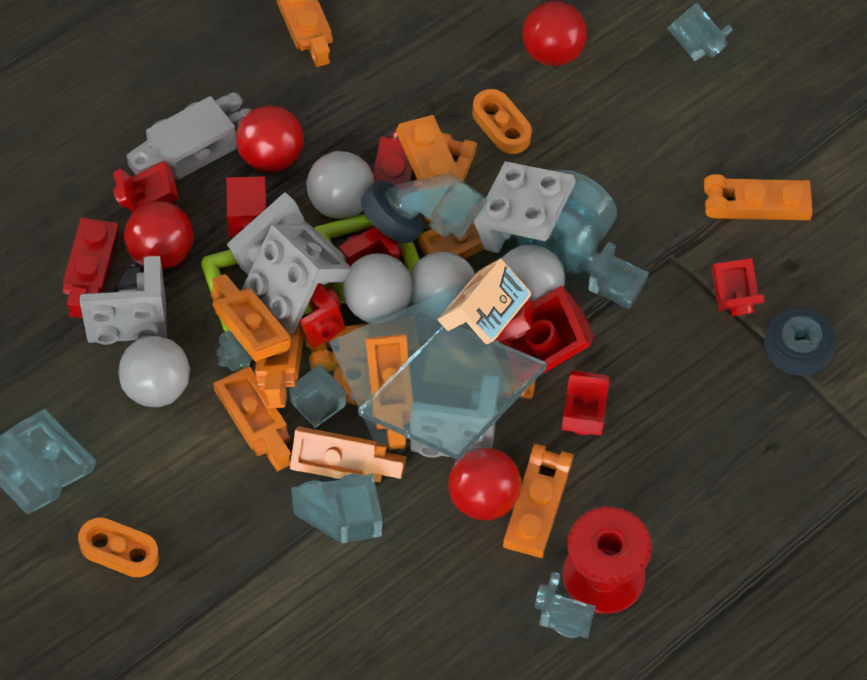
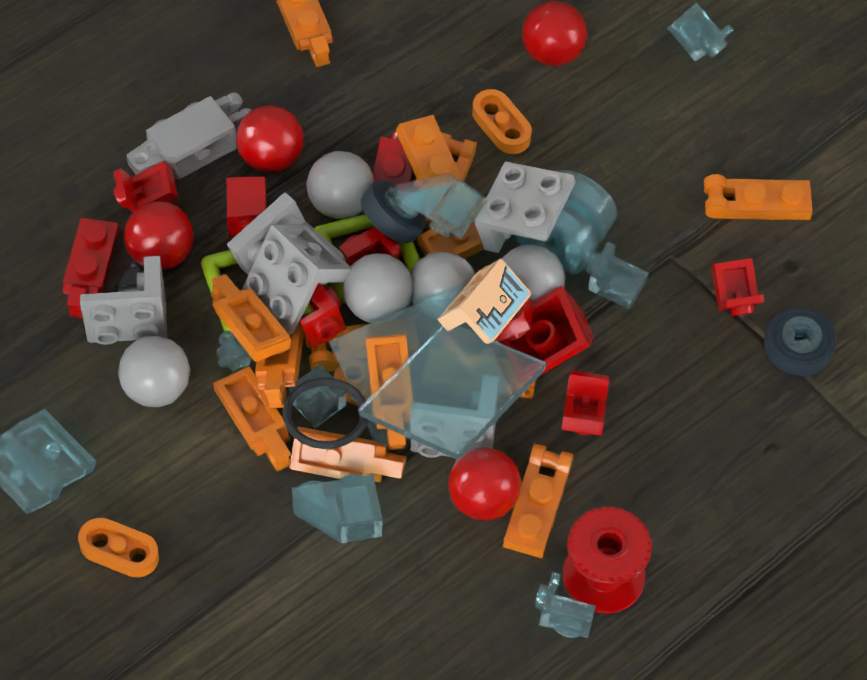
(318, 443): none -> black tyre

